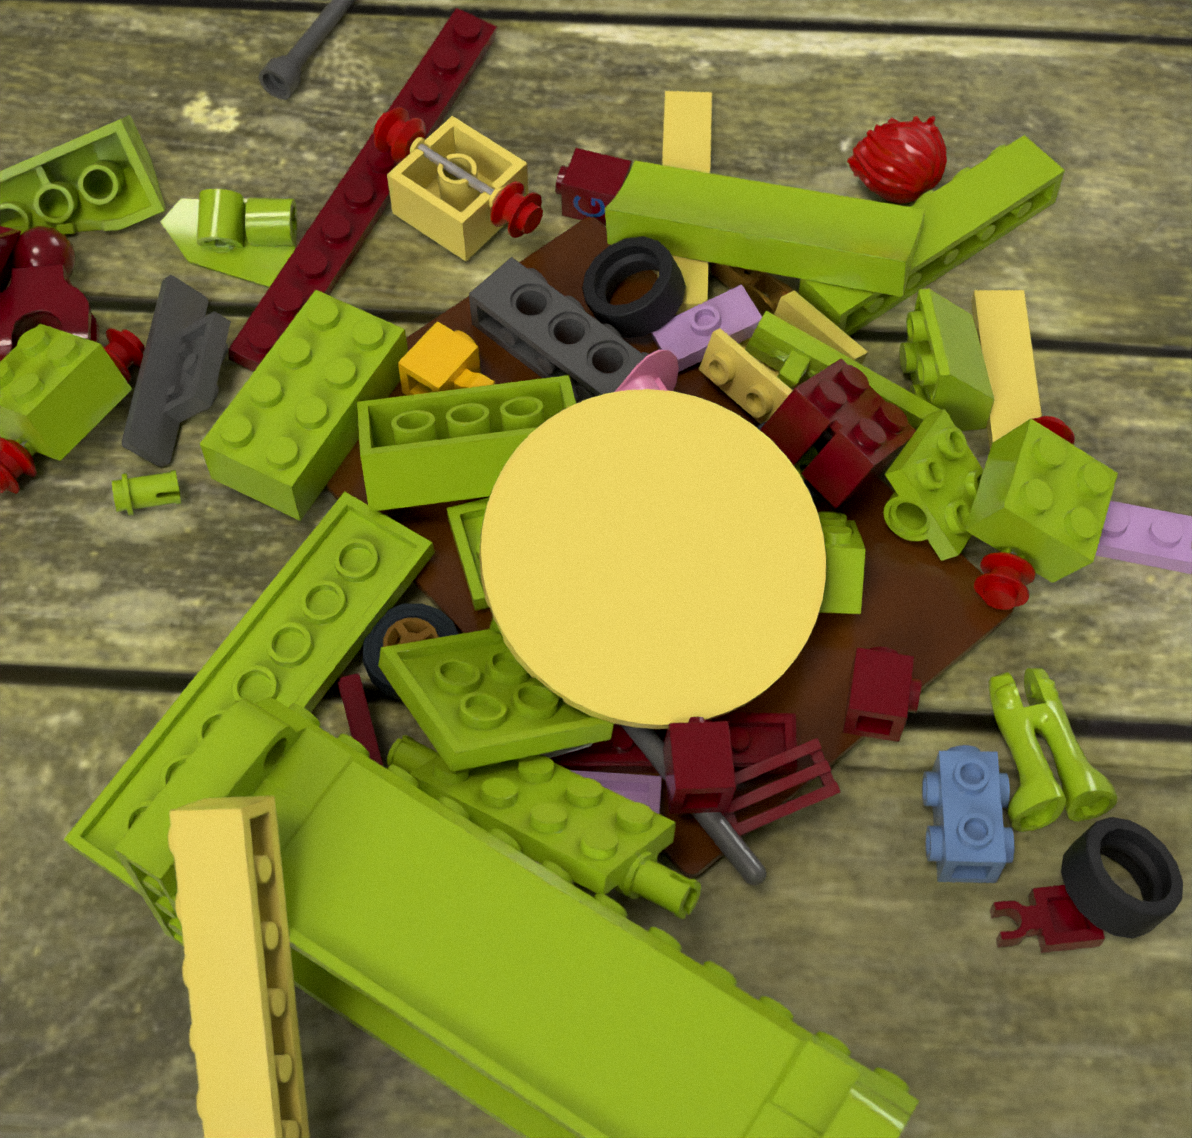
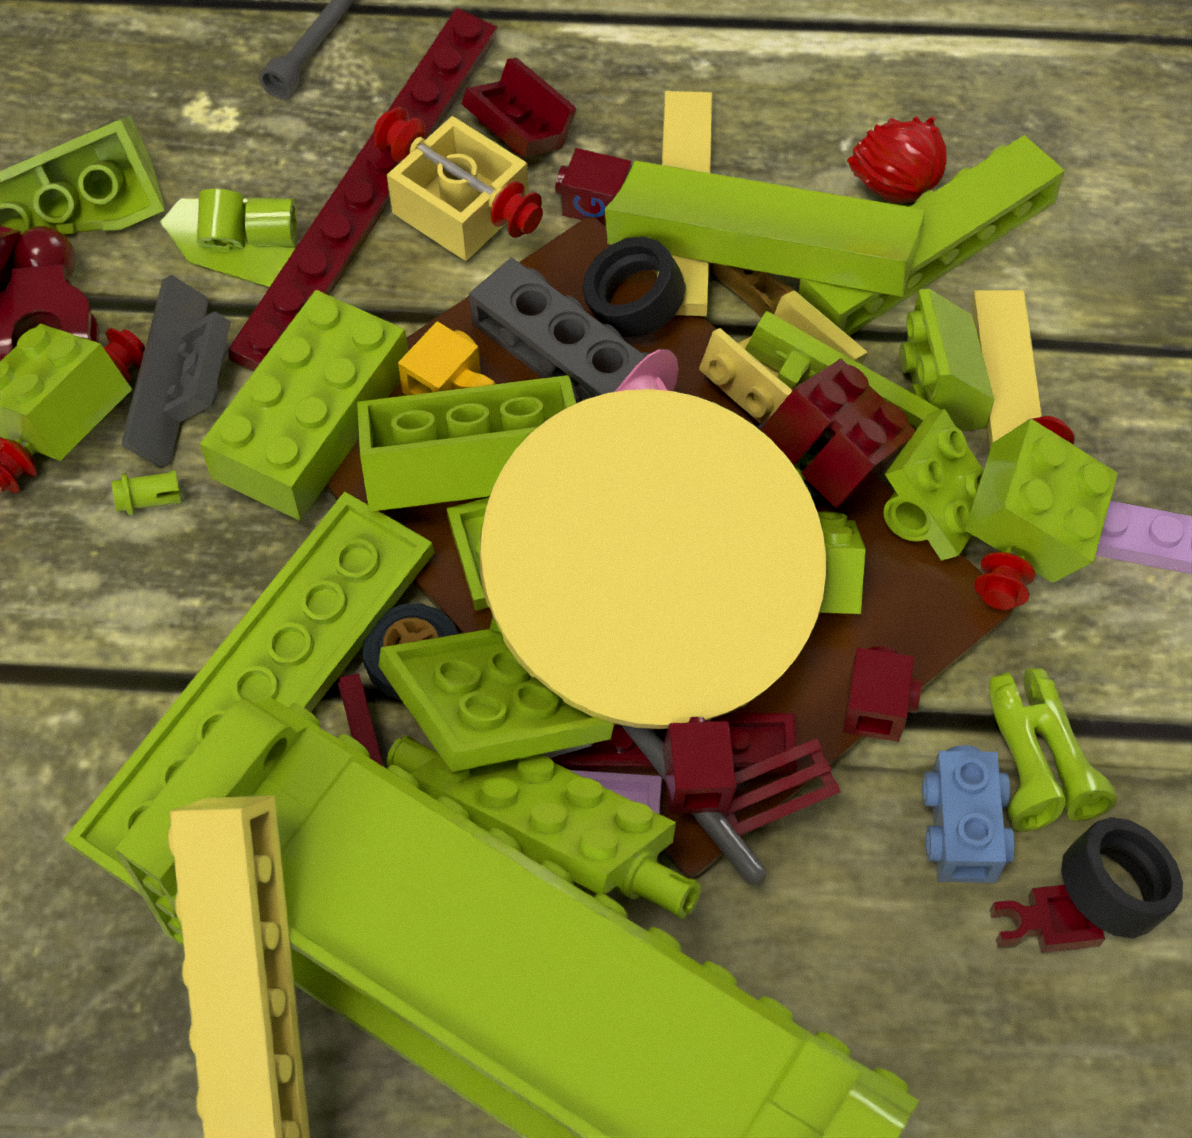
(522, 110): none -> dark red bracket
(691, 331): lavender plate -> none

